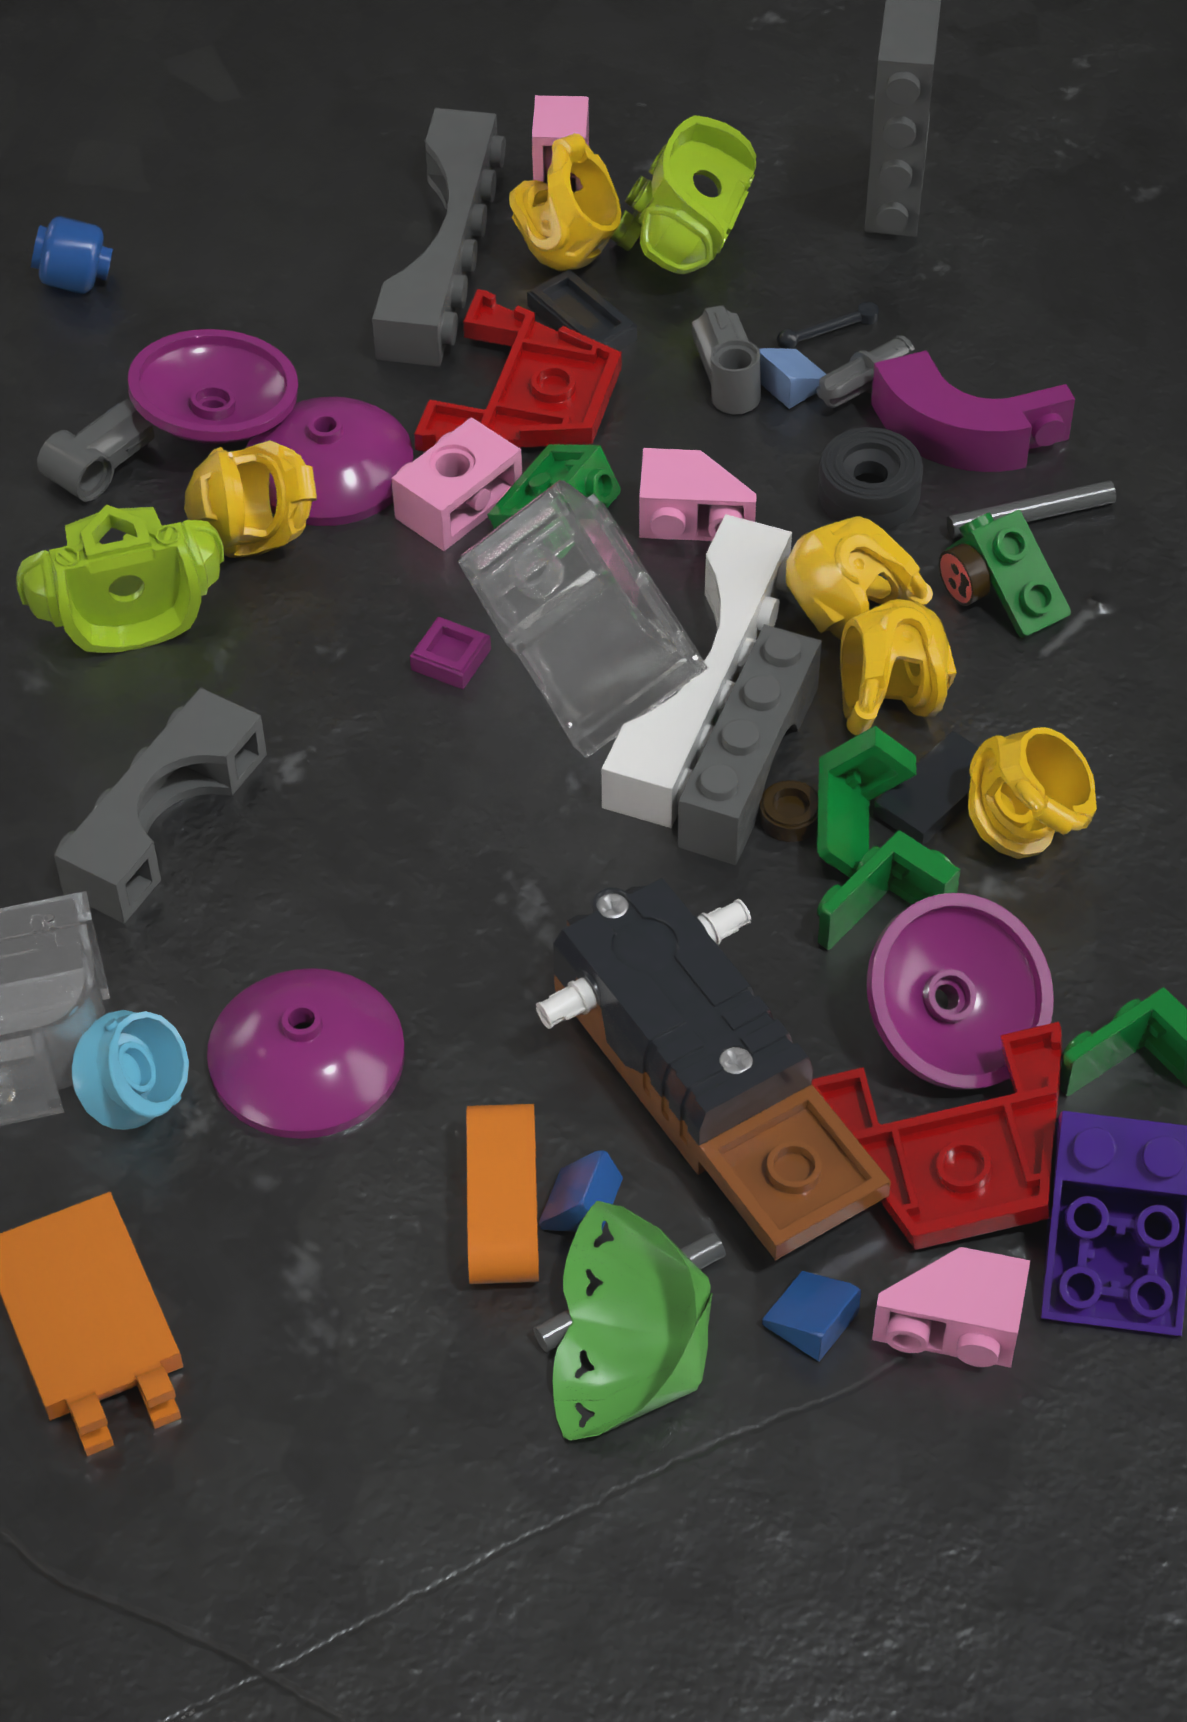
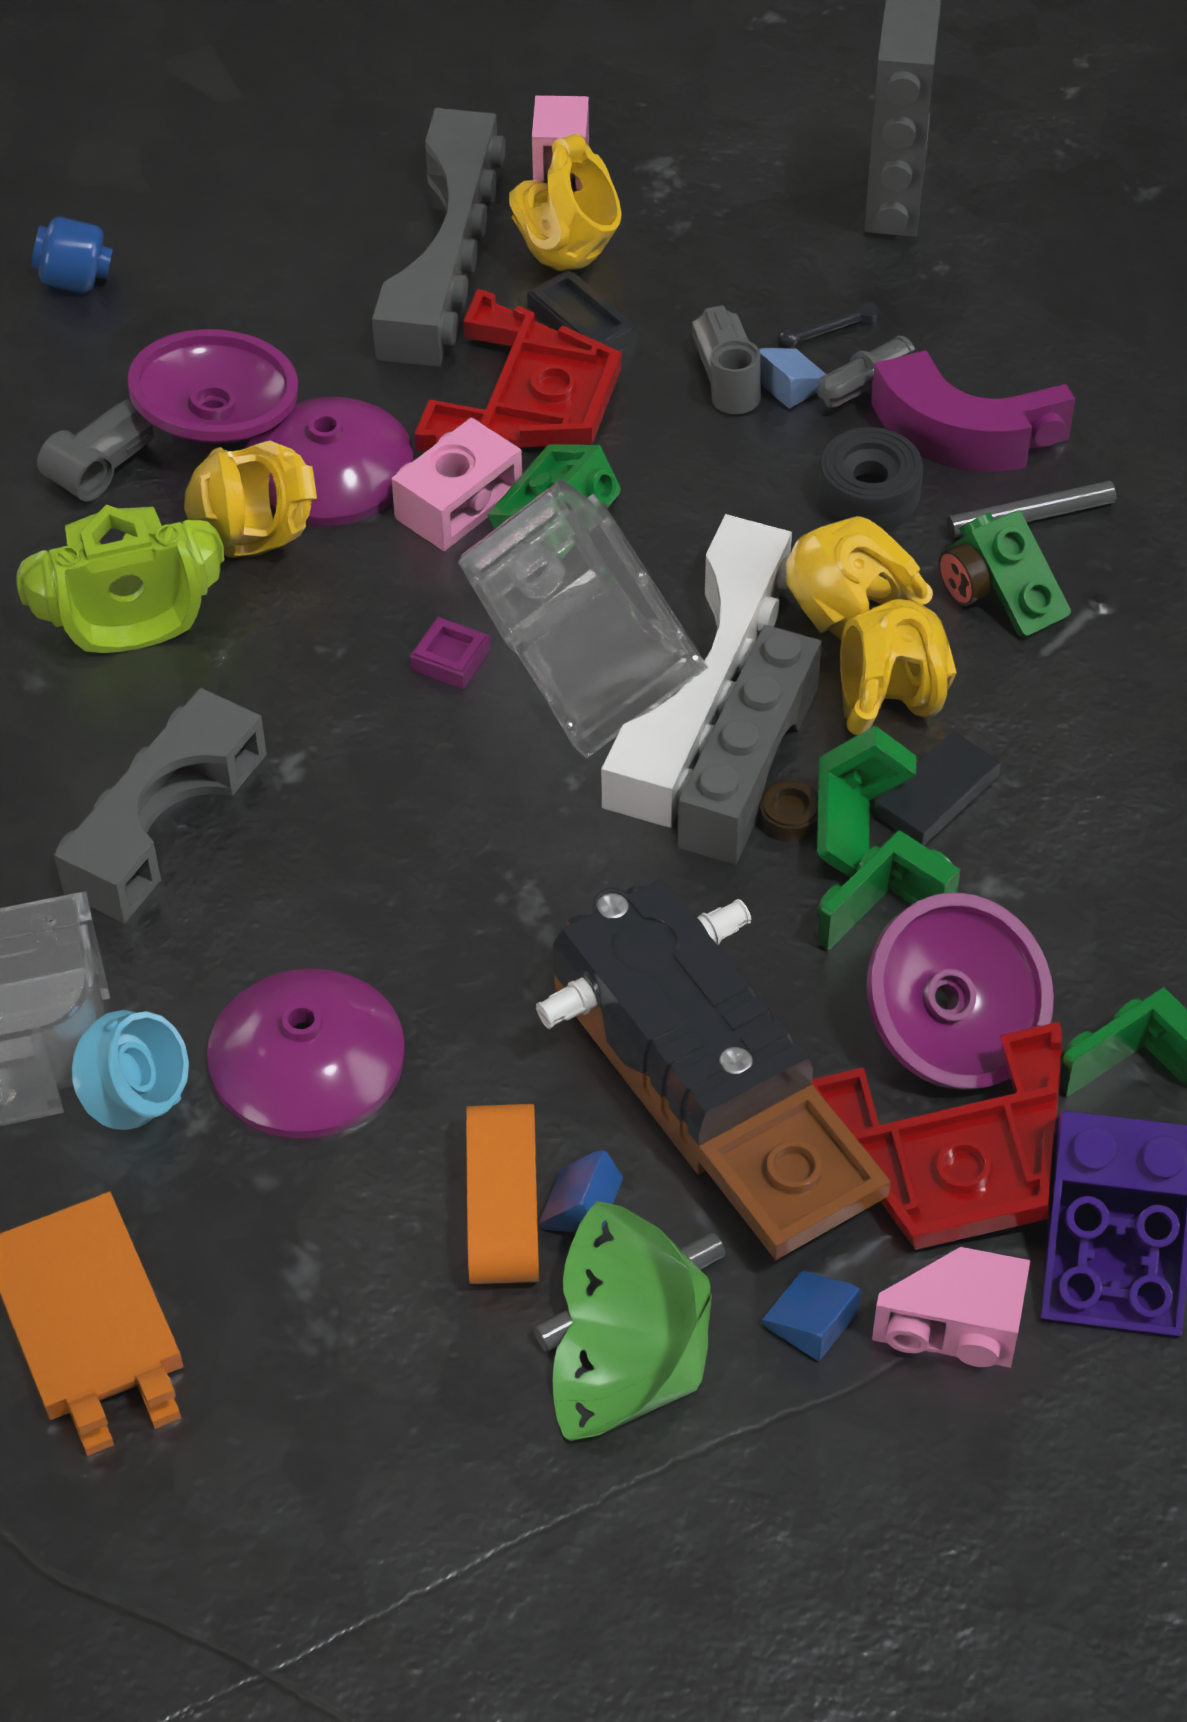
(676, 221): lime piece -> none
(688, 495): bright pink slope -> none
(1028, 790): yellow helmet -> none

